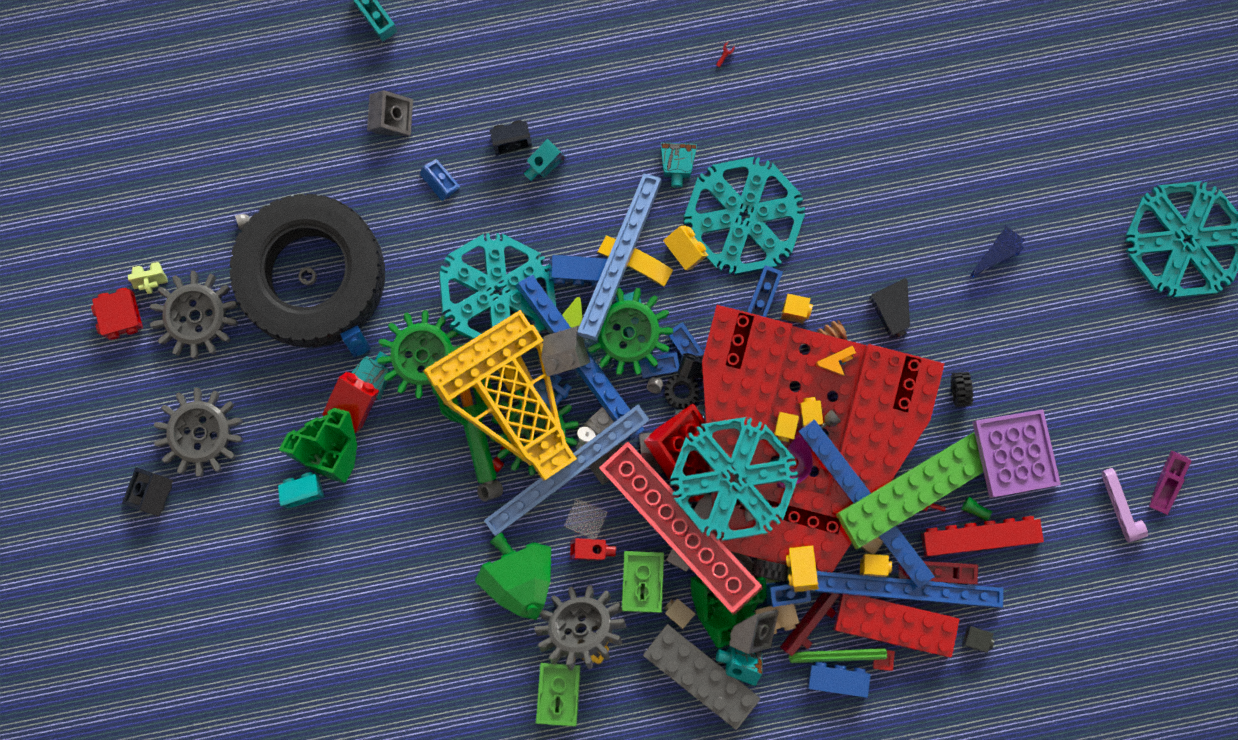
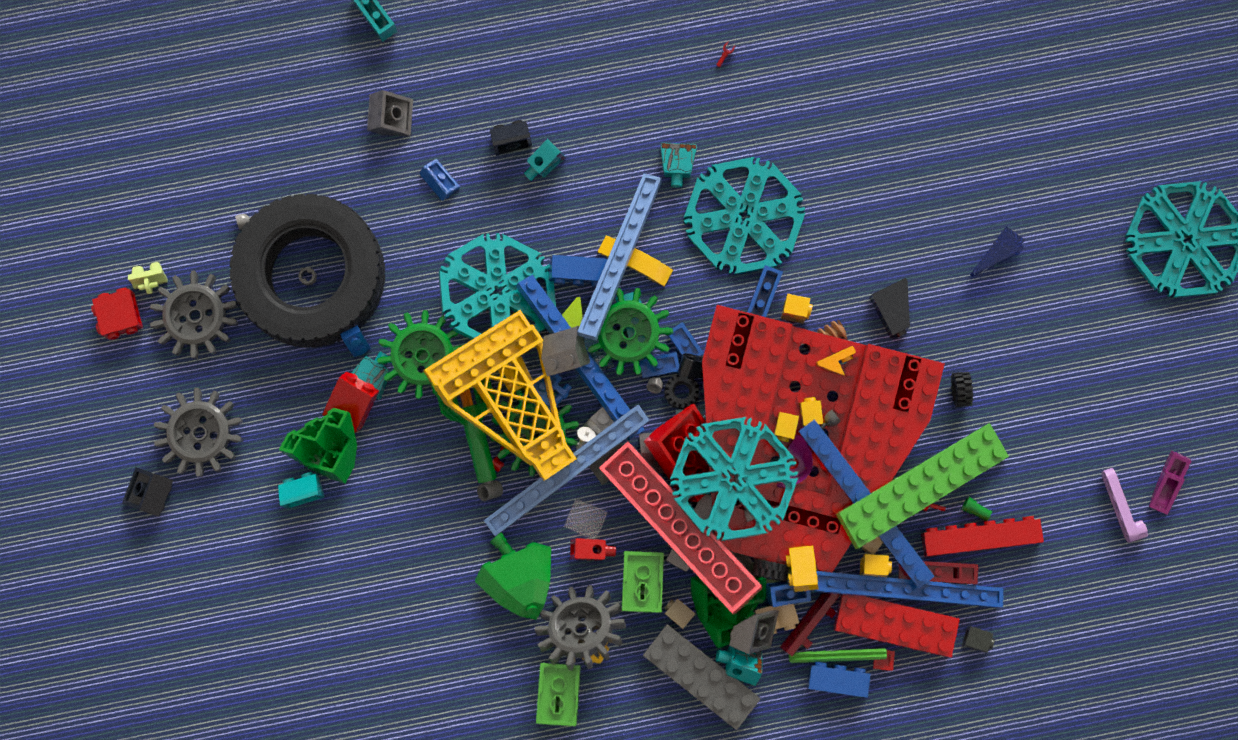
(686, 247): yellow brick -> none
(1016, 453): medium lavender plate -> none

